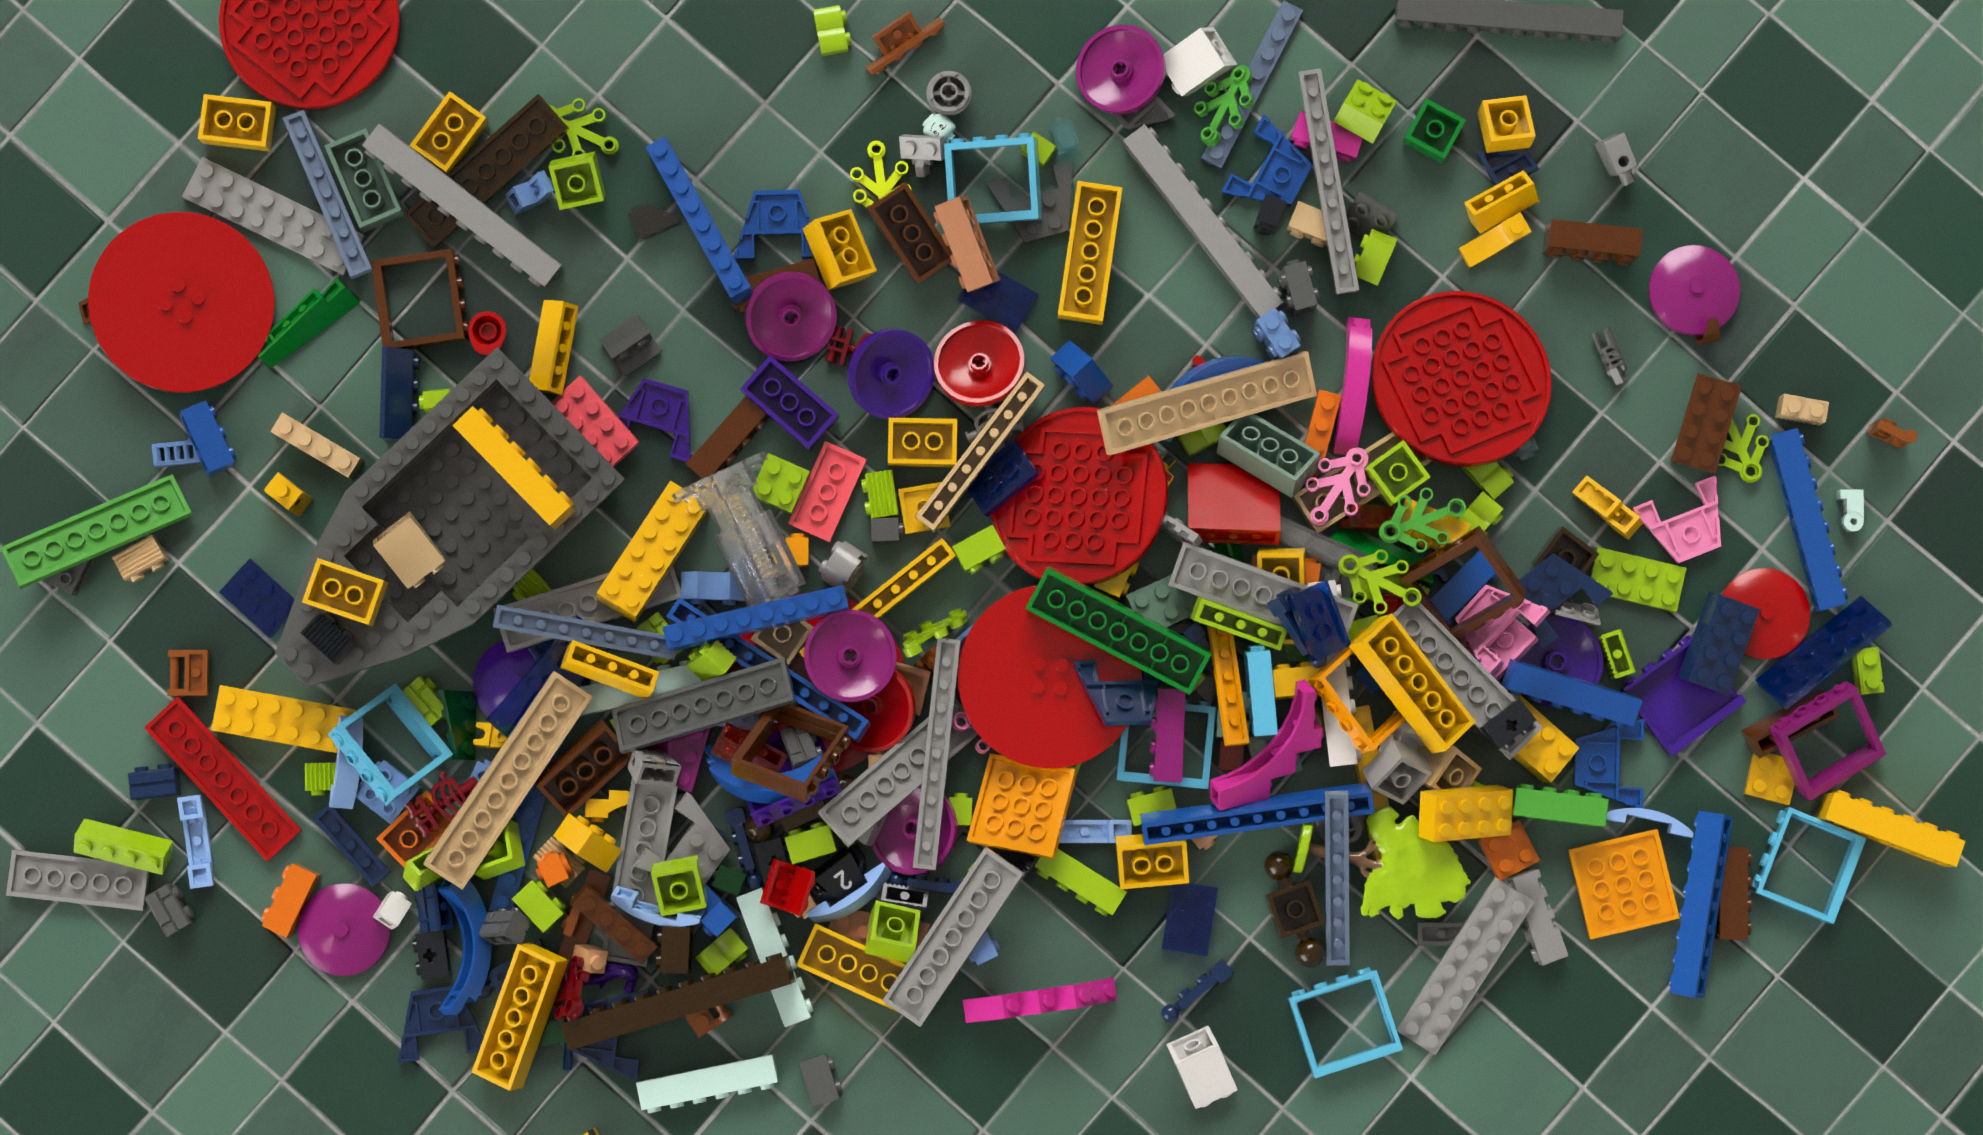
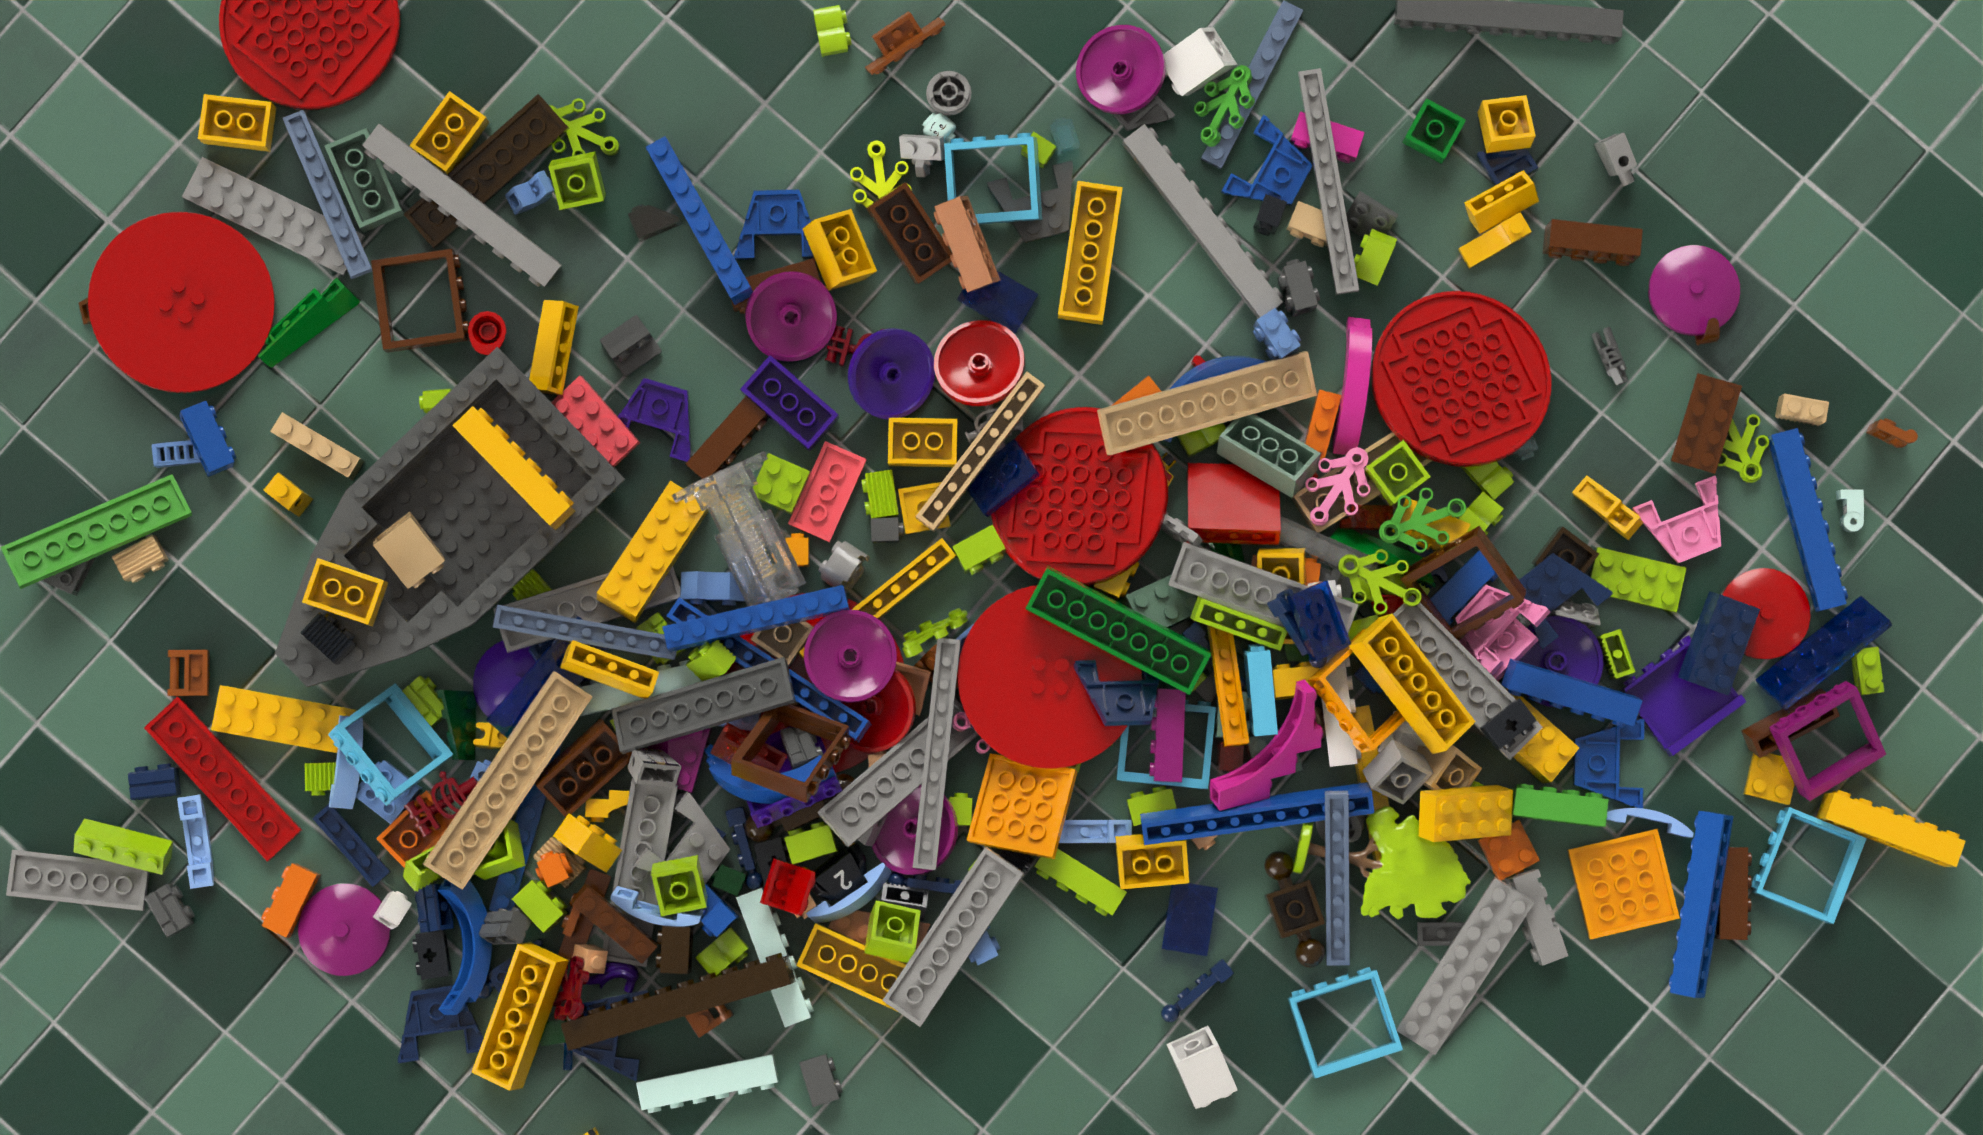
(259, 597): clear blue plate -> none
(398, 392): dark blue slope -> none
(1039, 1000): dark pink arch -> none
(1081, 372): blue brick -> none
(1365, 111): lime brick -> none

